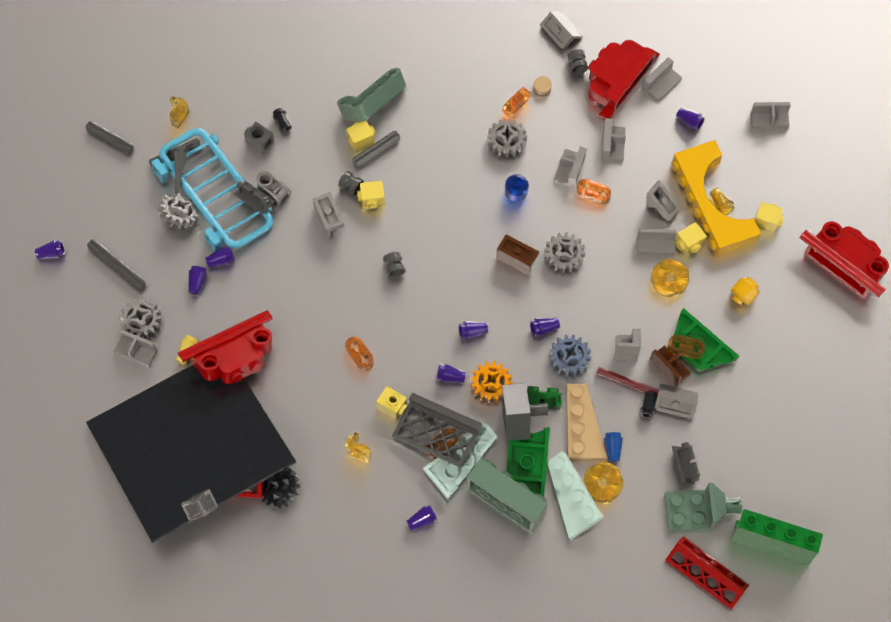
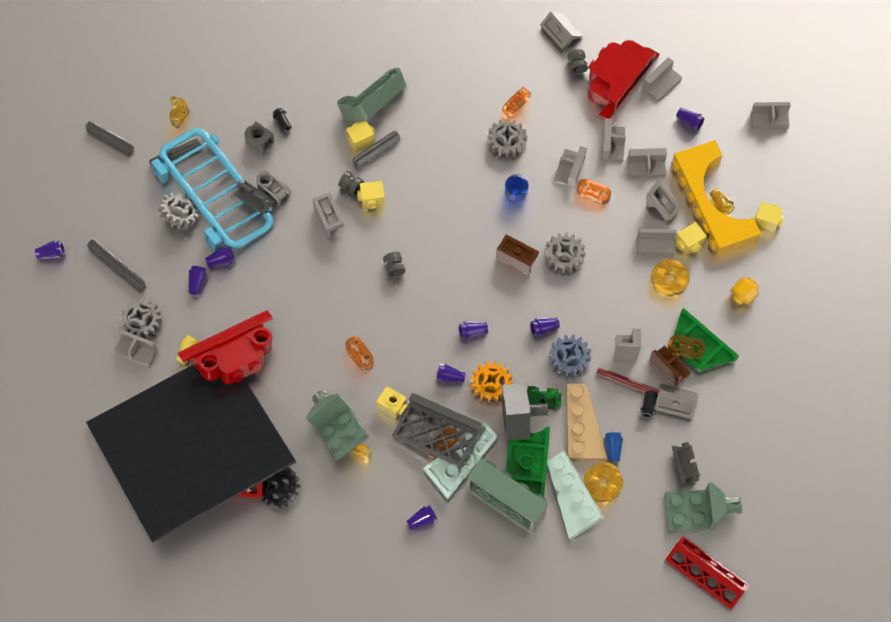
(180, 161): dark grey piece -> none
(199, 505): clear panel -> none
(336, 424): none -> sand green plate
(542, 85): tan tile -> none
(647, 162): none -> light grey panel
(777, 537): green panel -> none
(848, 257): red brick -> none

